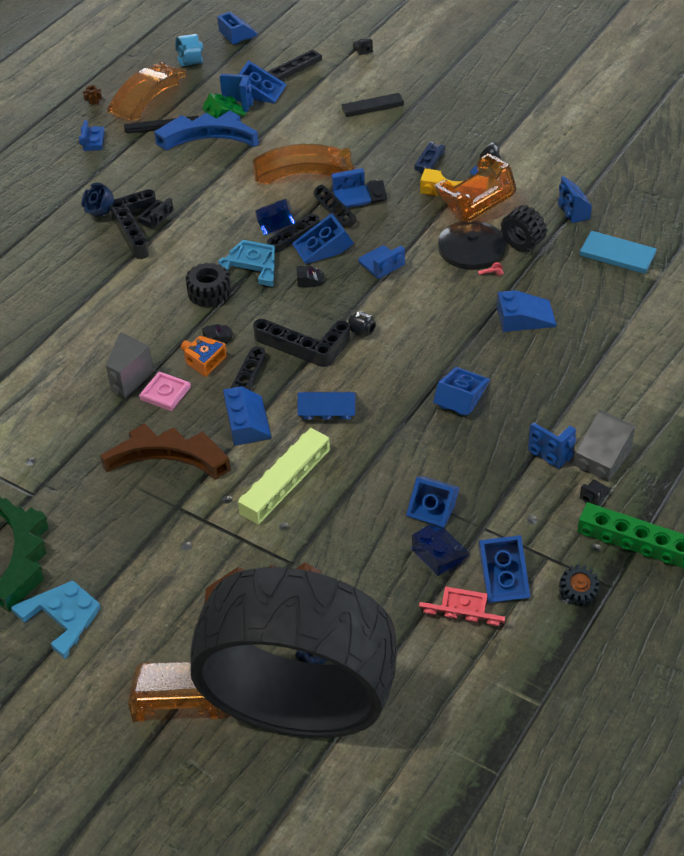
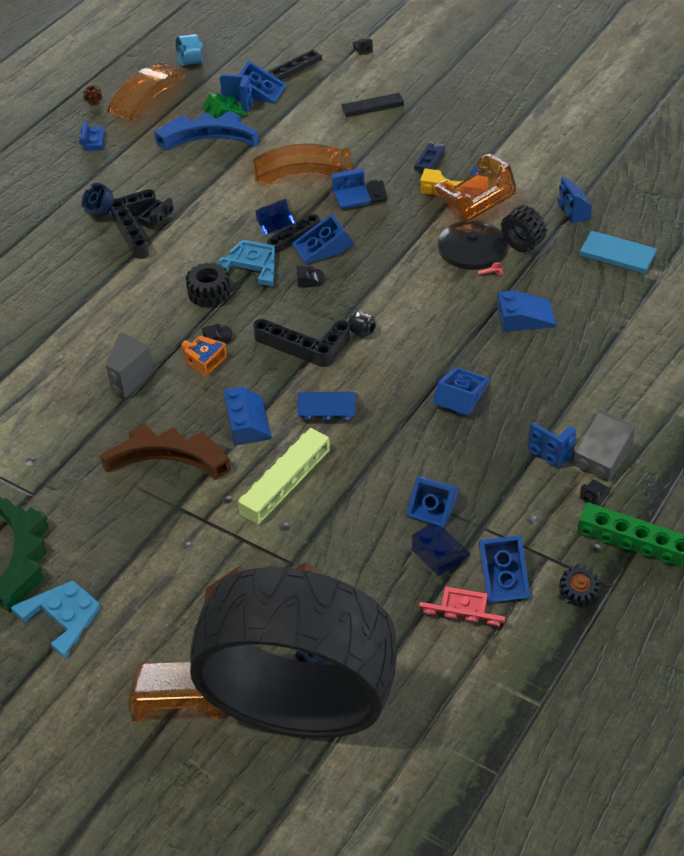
(149, 125): black axle -> none
(165, 391): bright pink tile -> none
(234, 28): blue slope -> none
(245, 373): black beam -> none
(332, 208): black beam -> none
(383, 260): blue bracket -> none
(492, 149): black brick -> none

